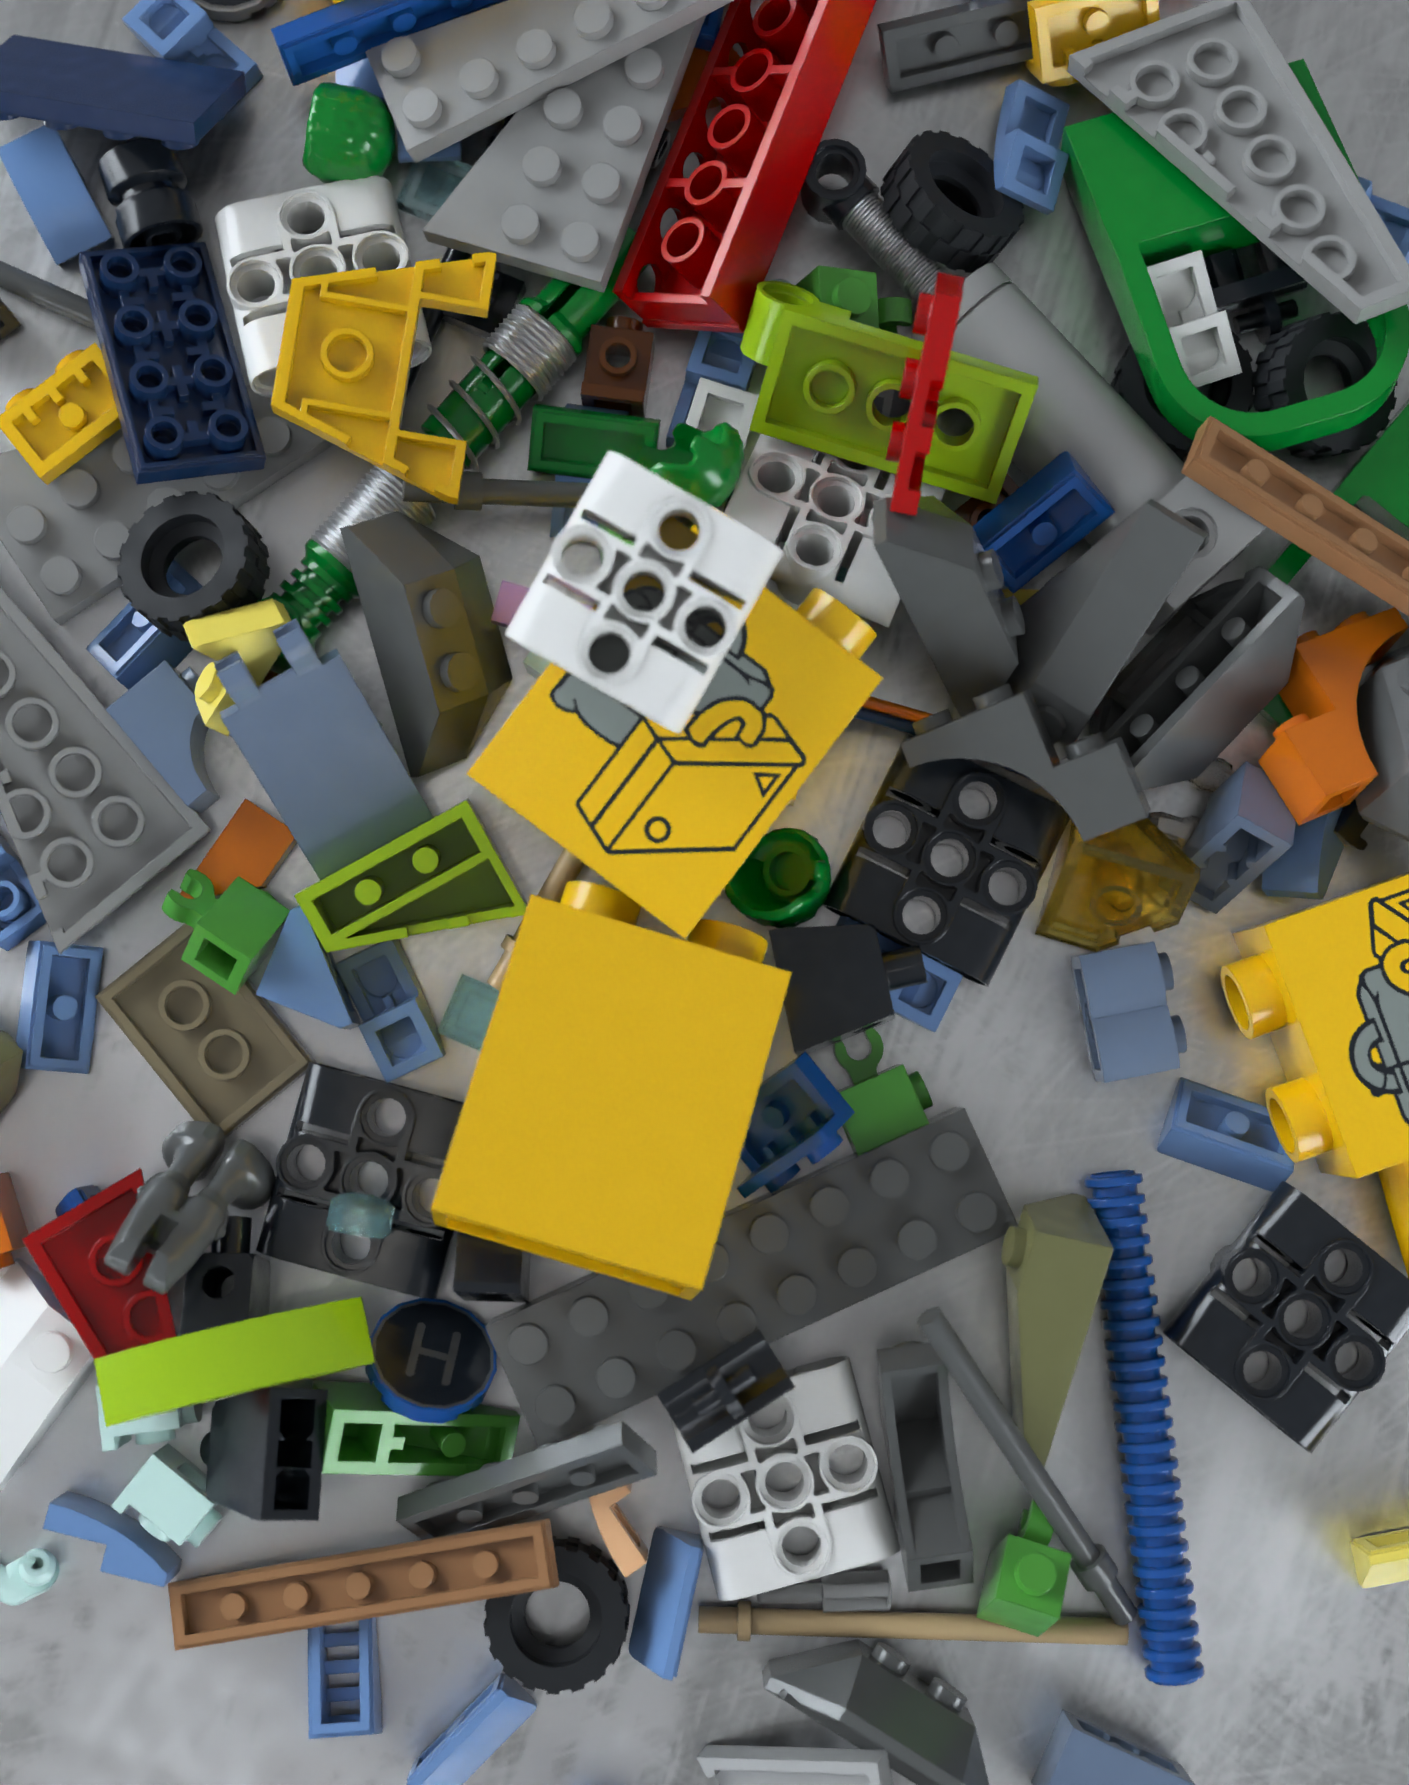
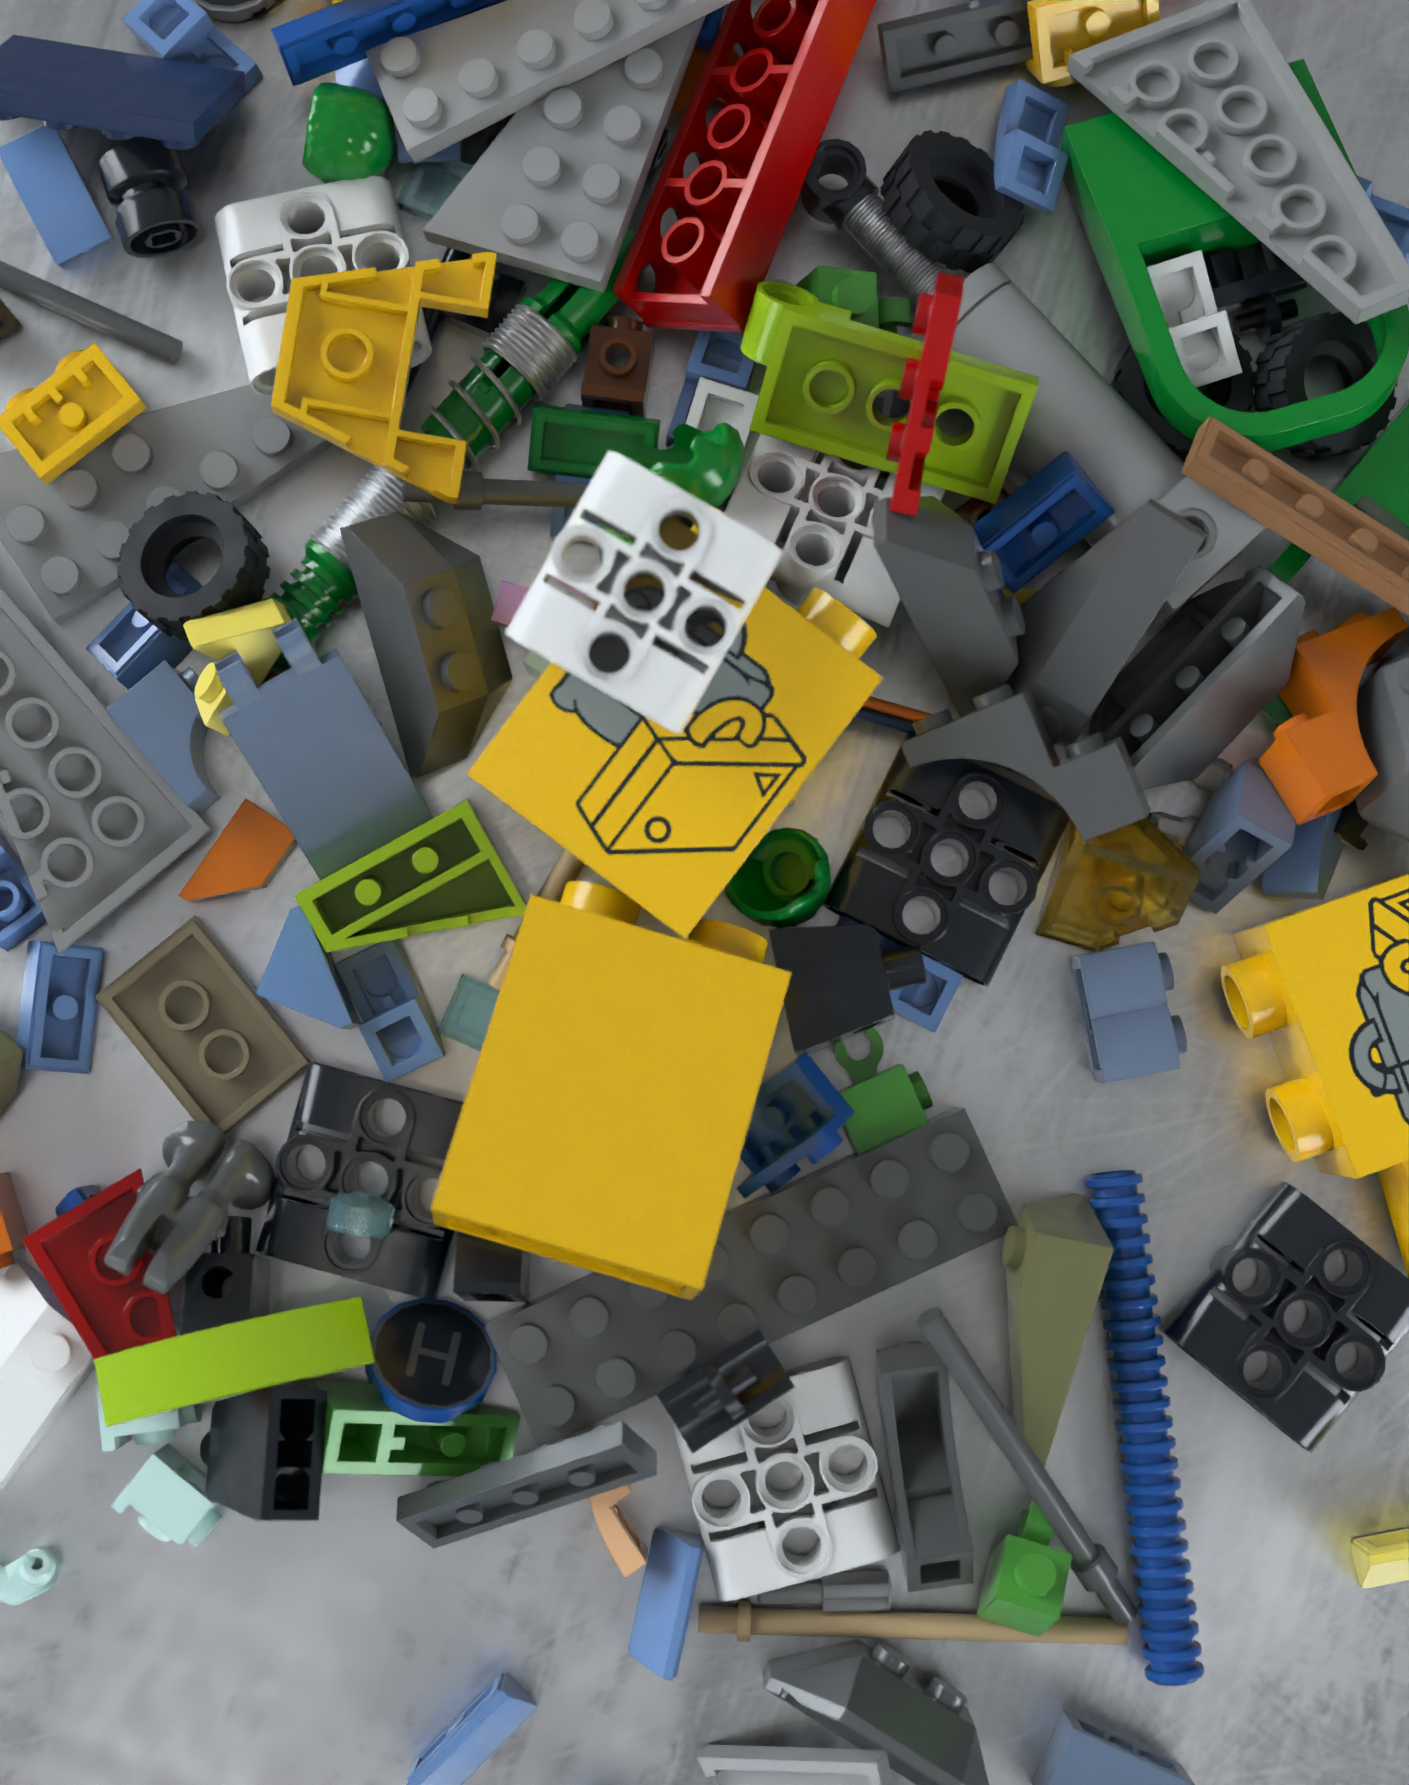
(129, 1548): medium blue slope -> none
(171, 362): dark blue tile -> none
(229, 932): bright green brick -> none
(320, 1695): medium blue slope -> none
(363, 1584): medium nougat tile -> none
(587, 1657): black tyre -> none
(1224, 1136): medium blue slope -> none

